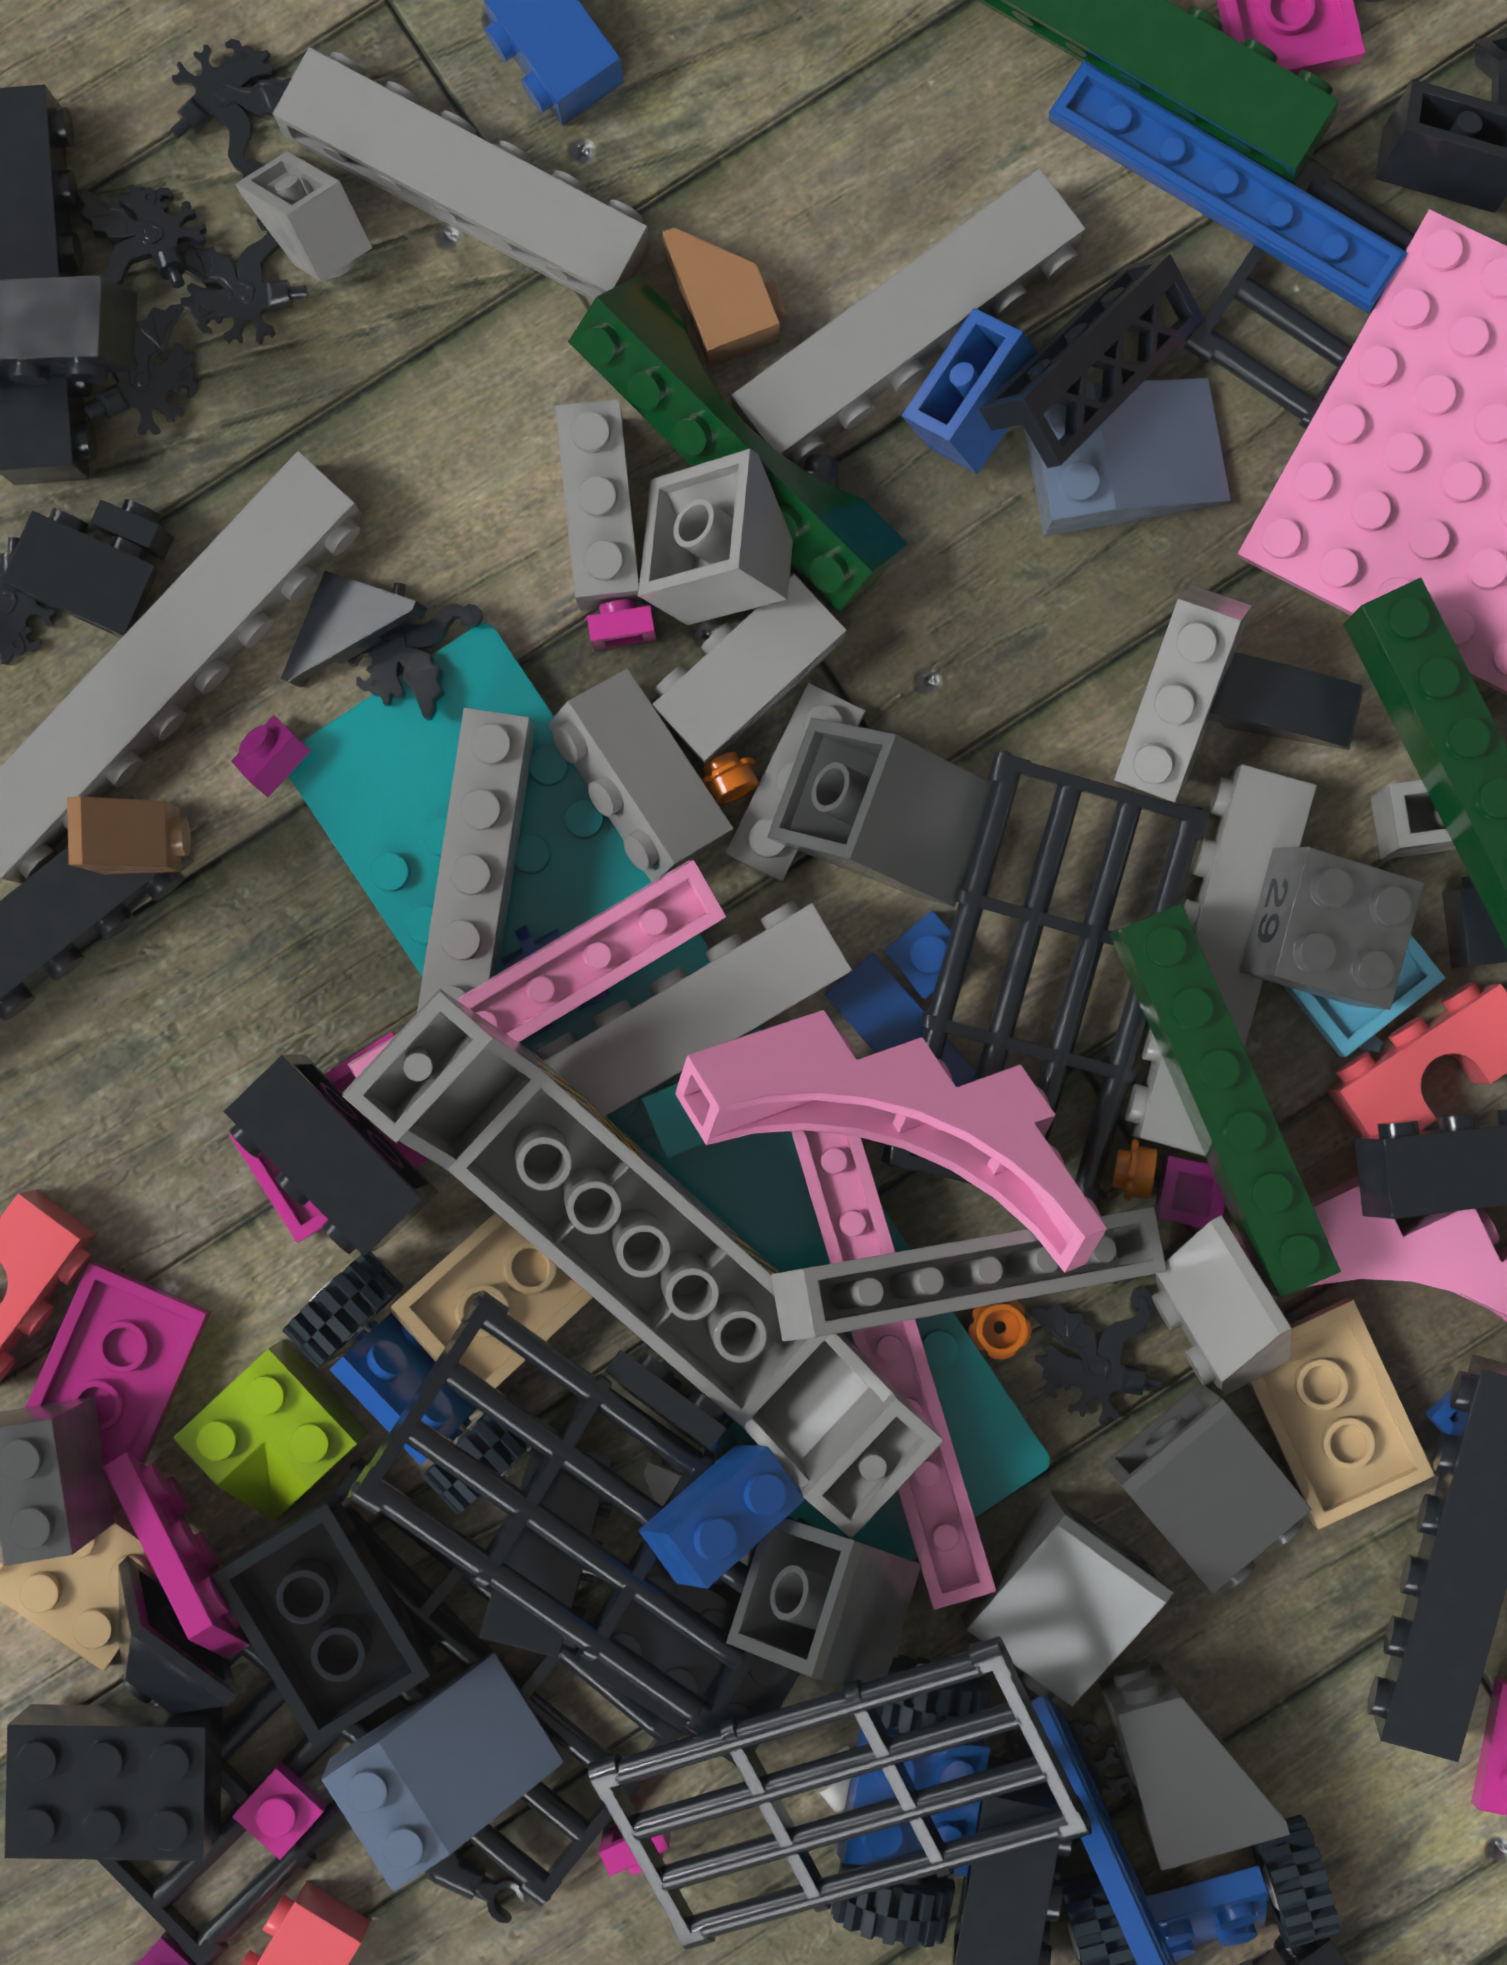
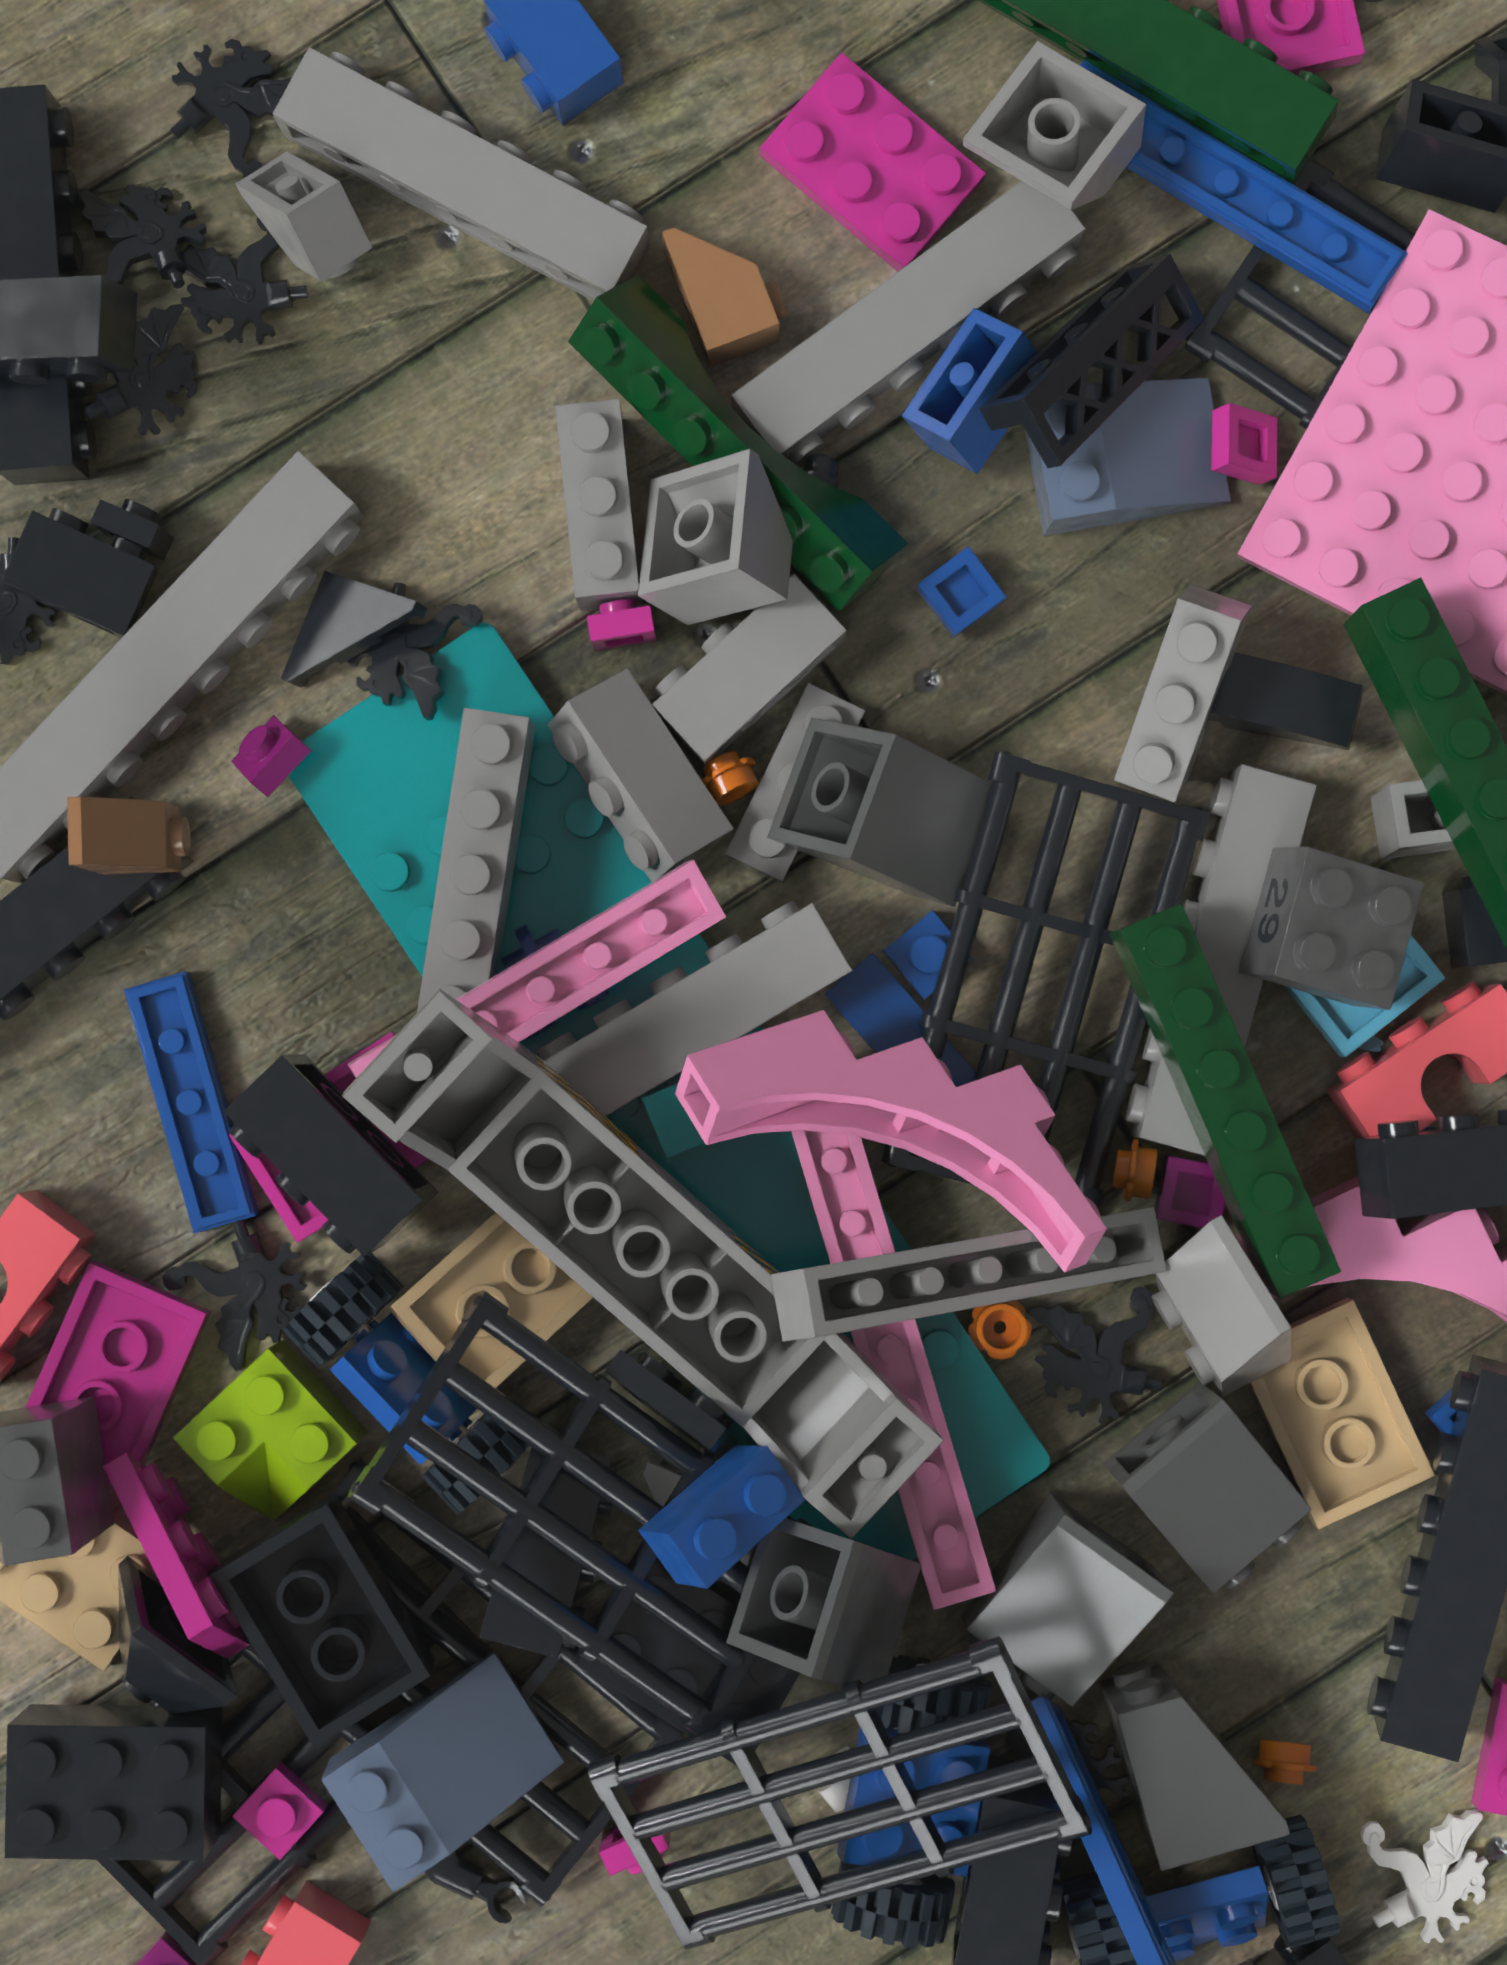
(191, 1101): none -> blue tile
(260, 1285): none -> black piece
(872, 163): none -> dark pink plate
(961, 592): none -> blue plate
(1059, 128): none -> light grey slope
(1244, 444): none -> dark pink plate
(1284, 1761): none -> orange plate
(1430, 1883): none -> white piece

